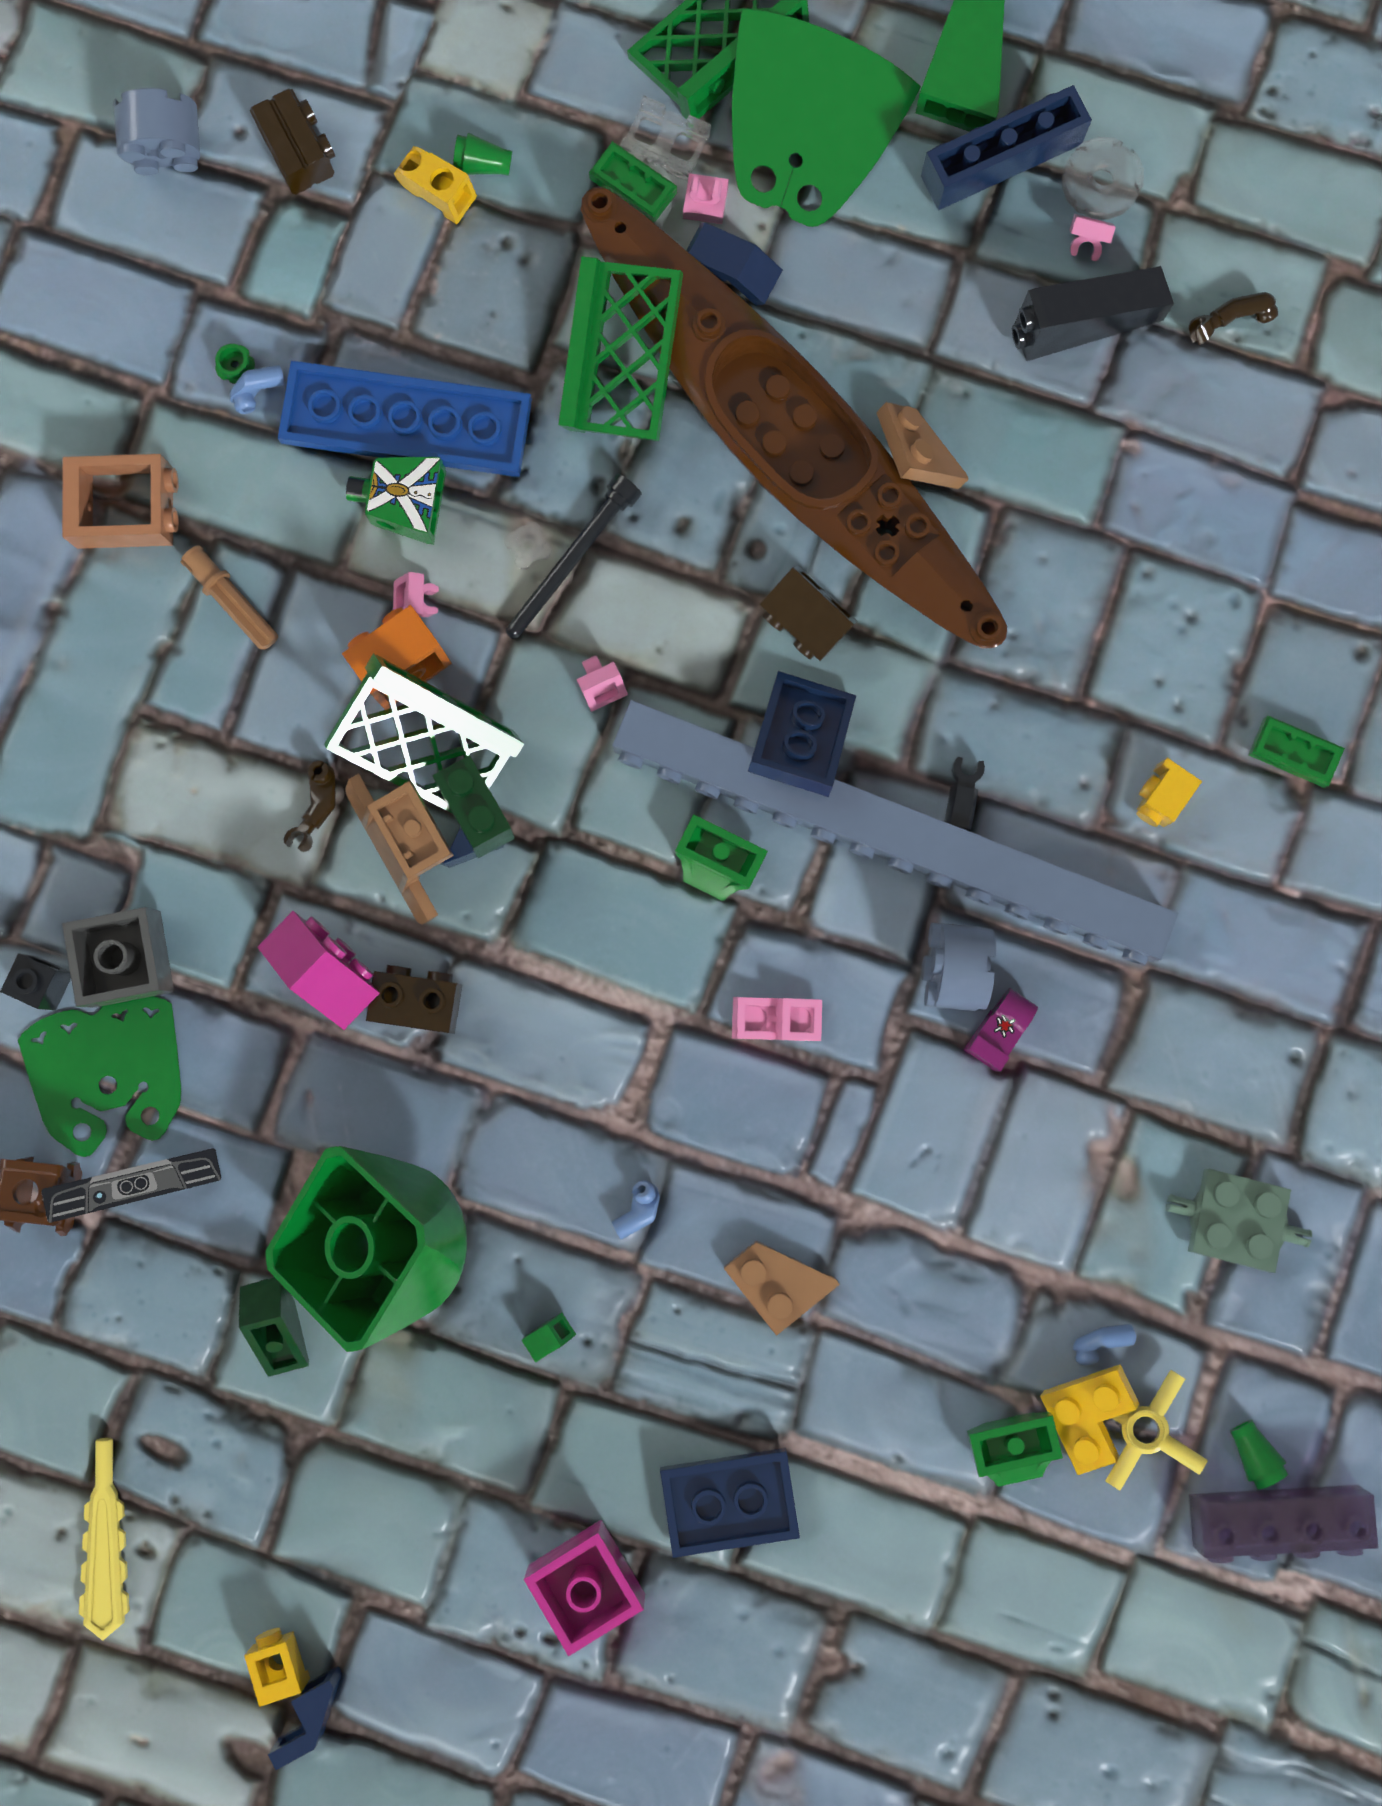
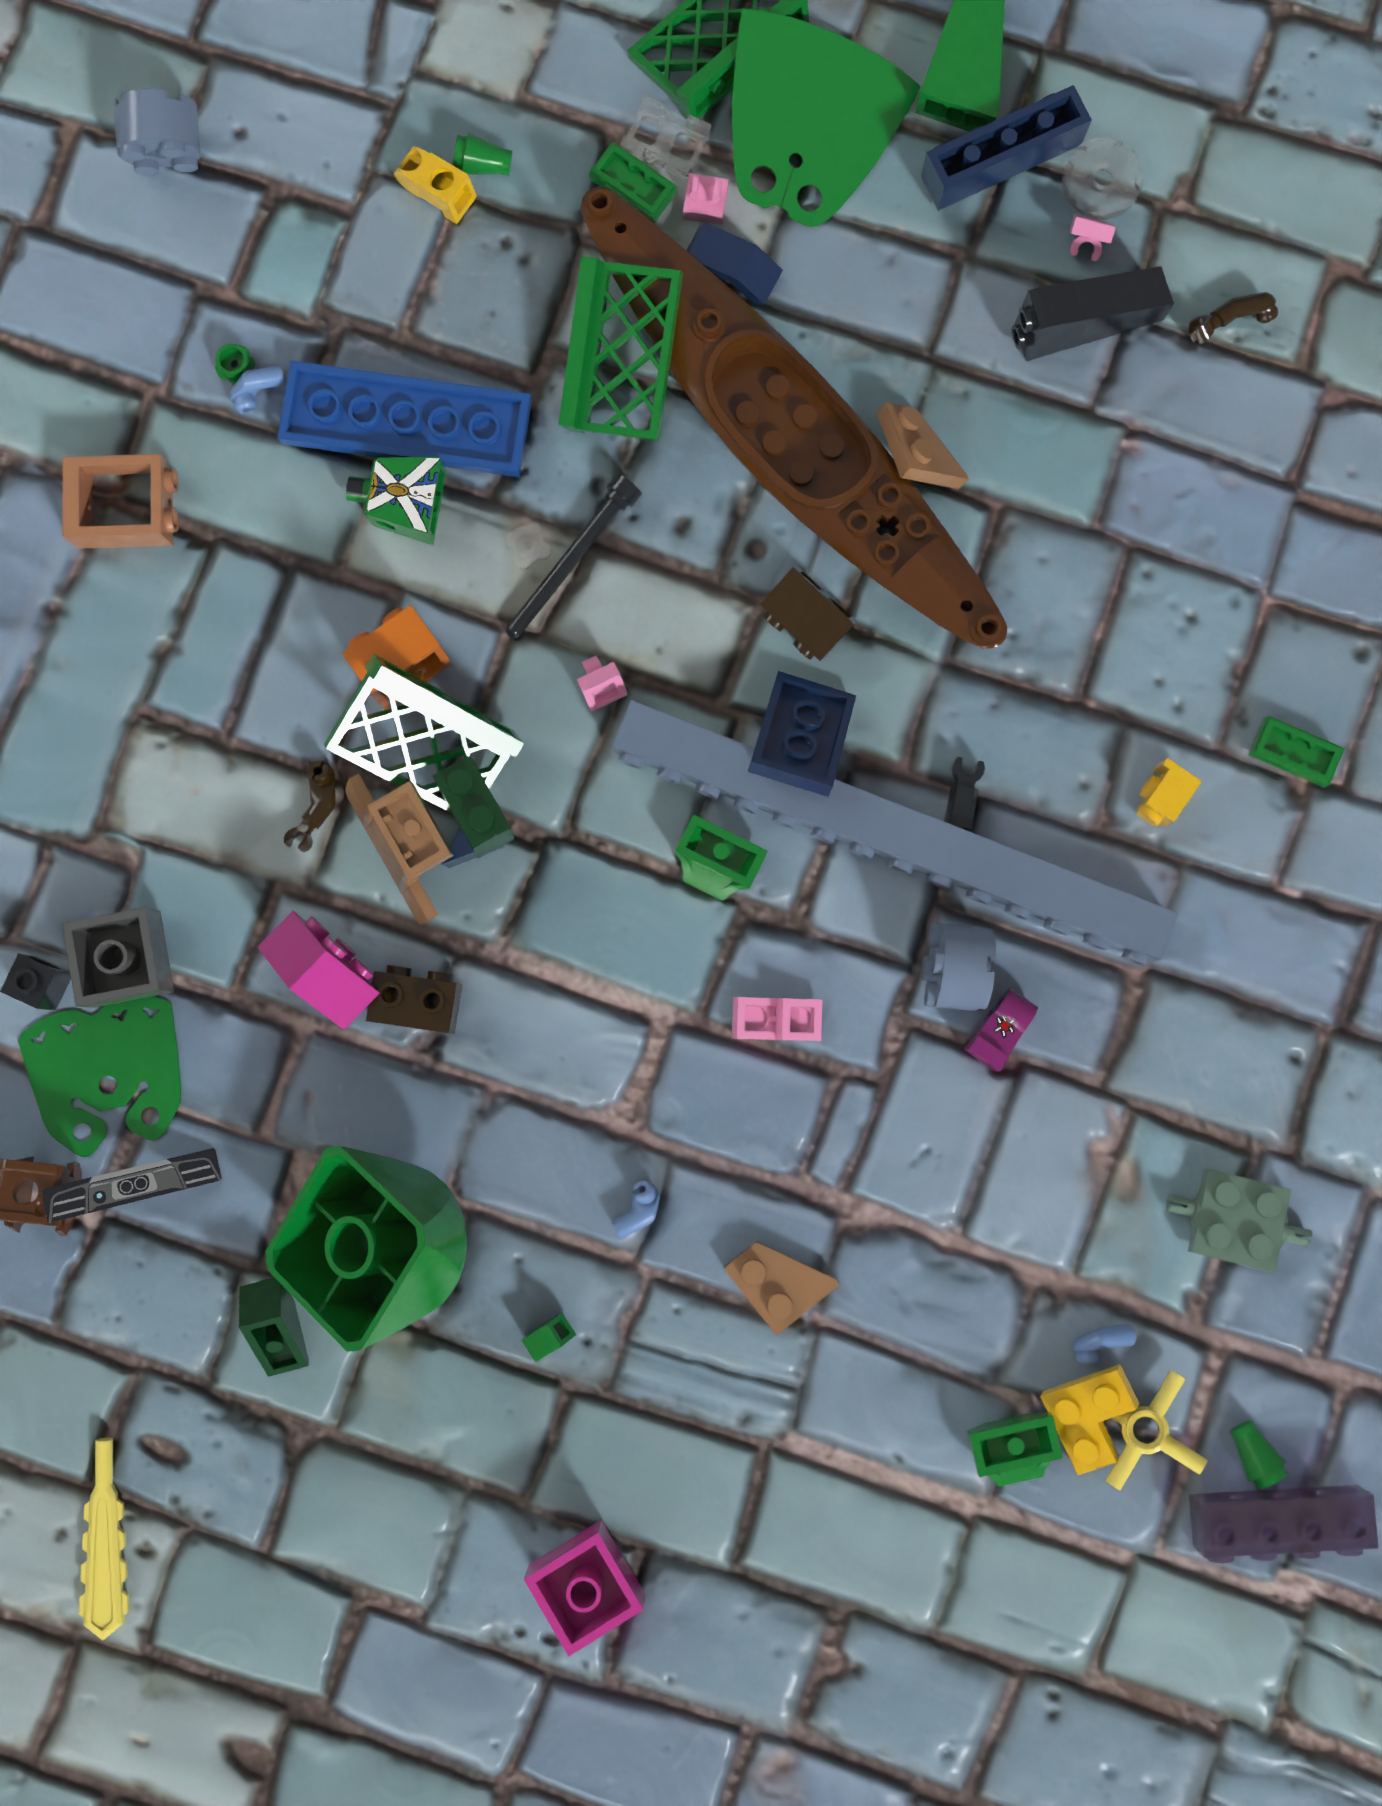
(229, 597): medium nougat axle -> none
(273, 1680): yellow brick -> none
(292, 140): dark brown brick -> none
(313, 1710): dark blue slope -> none
(410, 591): bright pink tile -> none
(729, 1502): dark blue plate -> none

